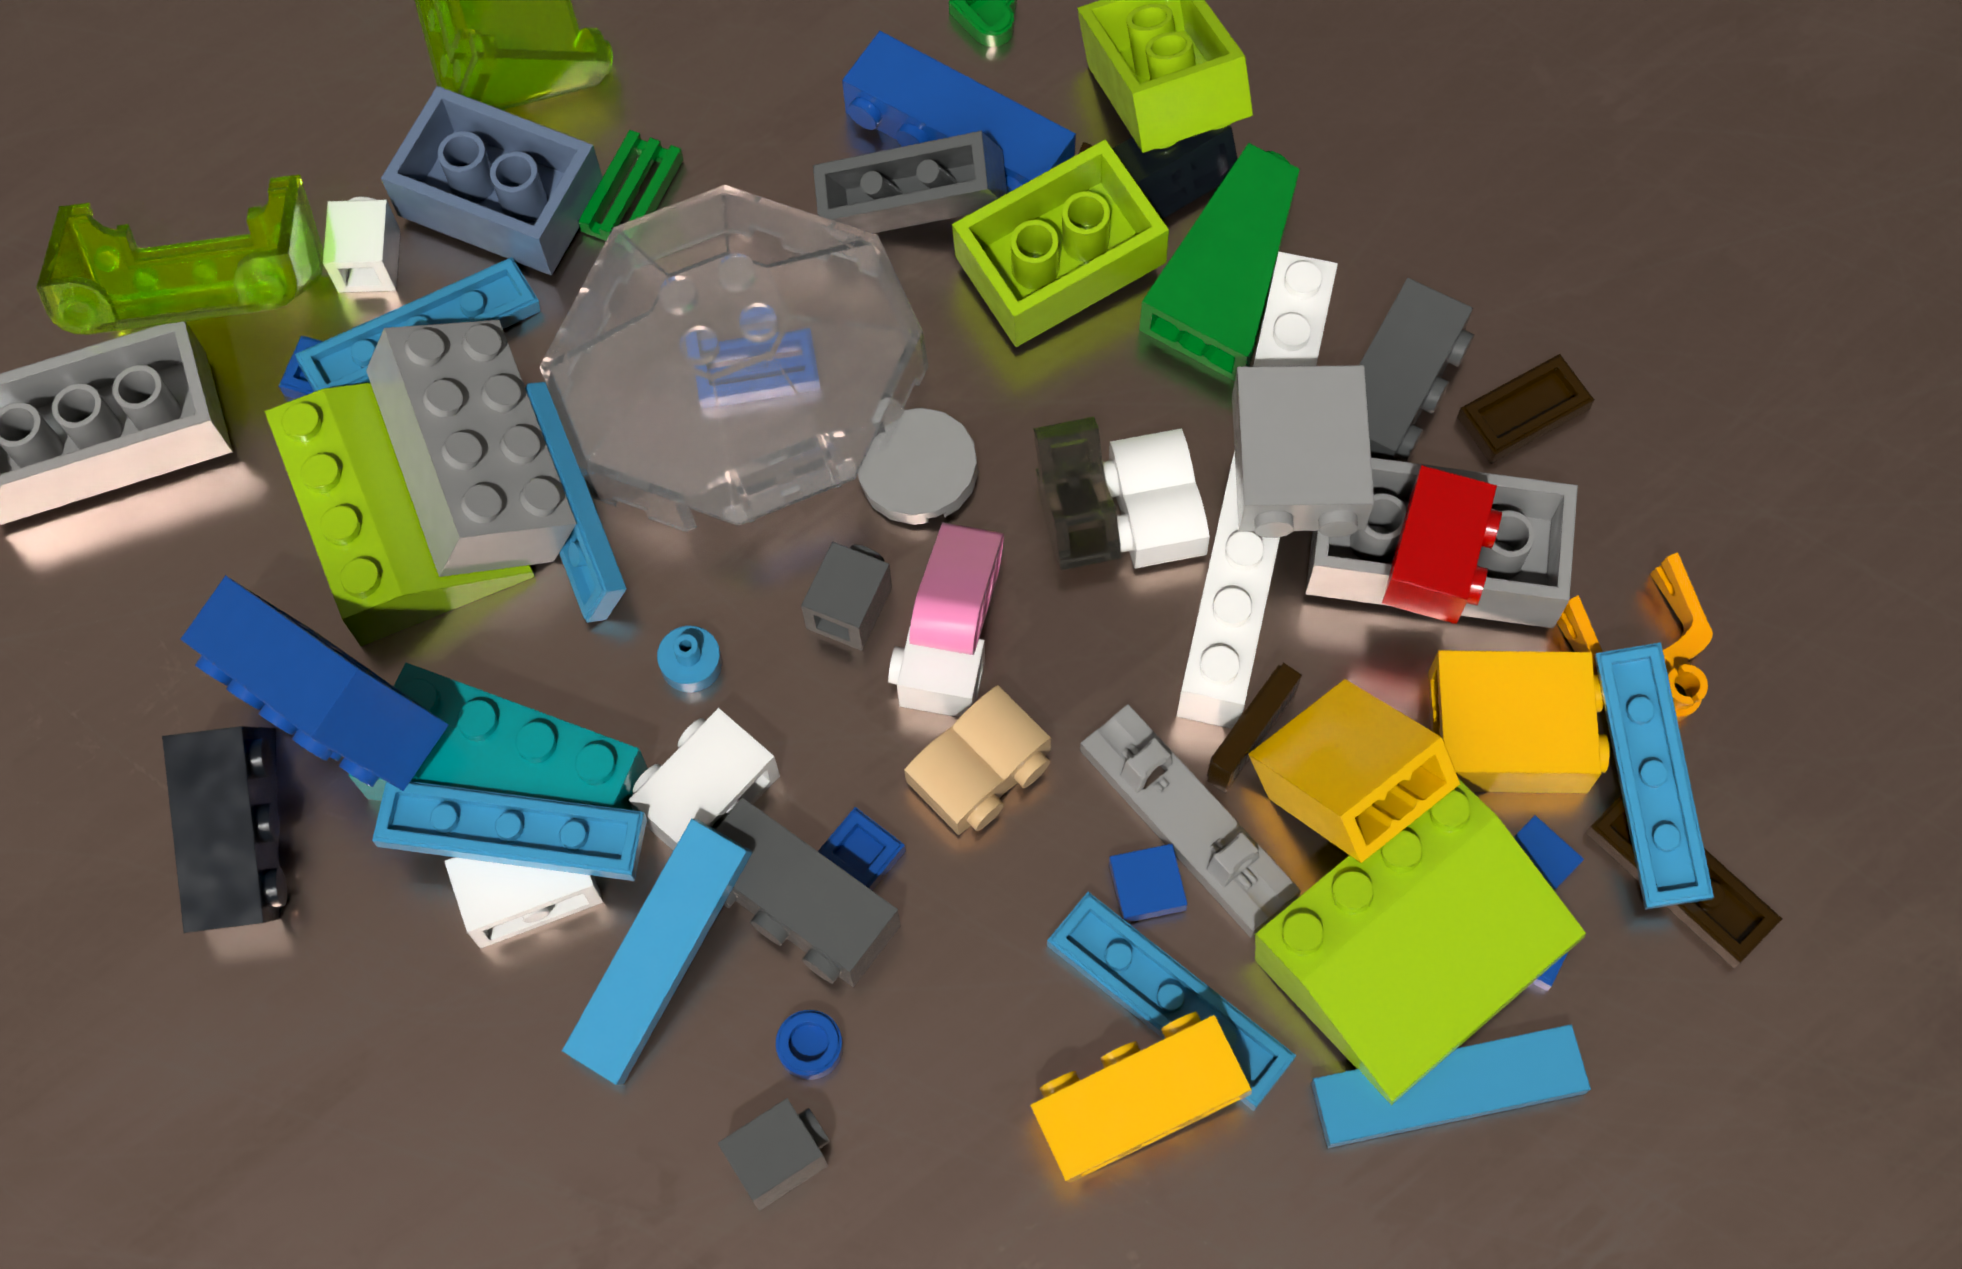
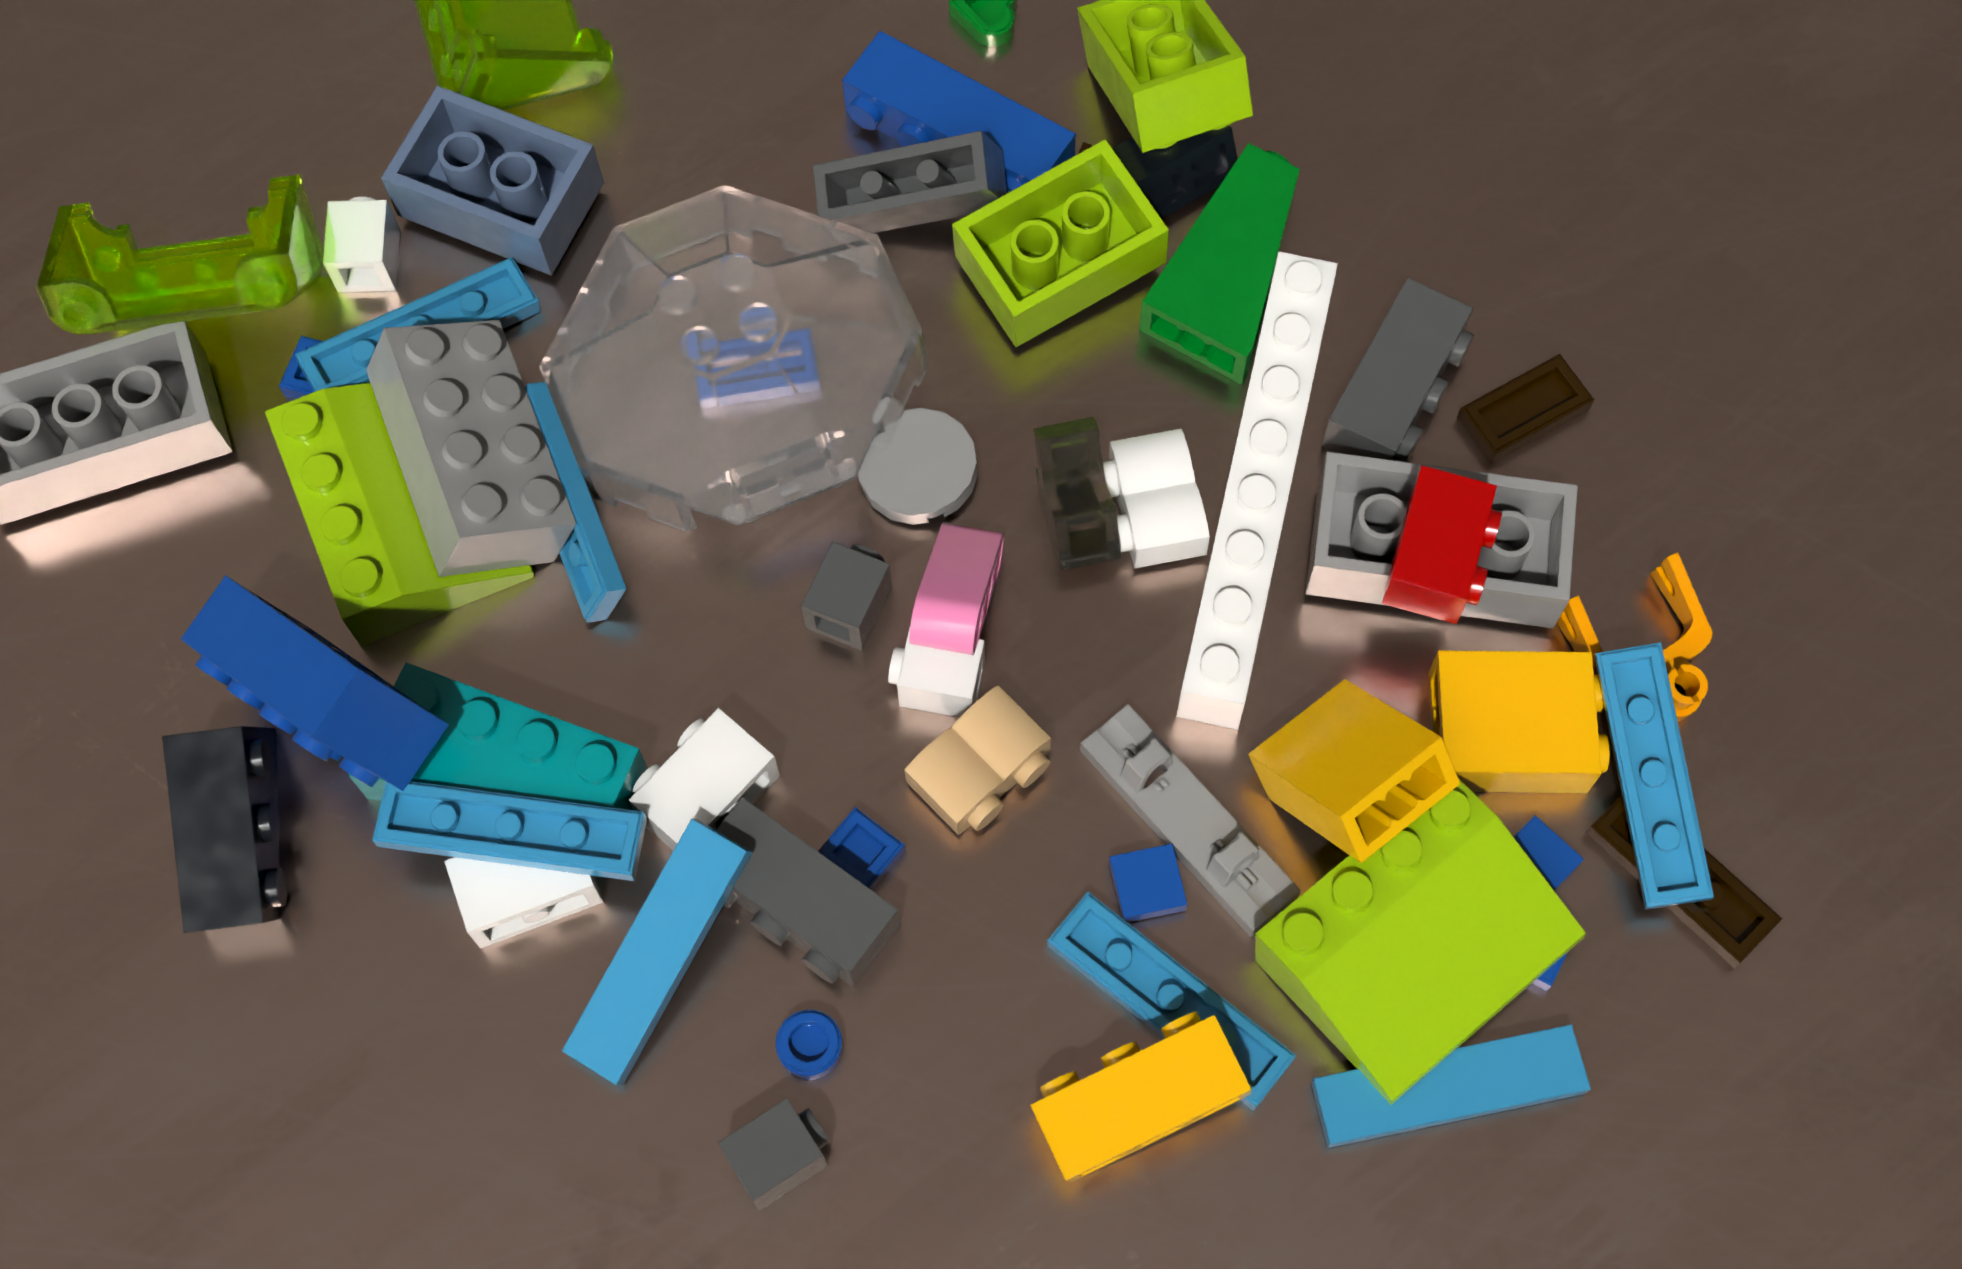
(631, 147): green tile -> none
(689, 659): dark azure tile -> none
(1253, 726): dark brown tile -> none
(1302, 450): light grey brick -> none

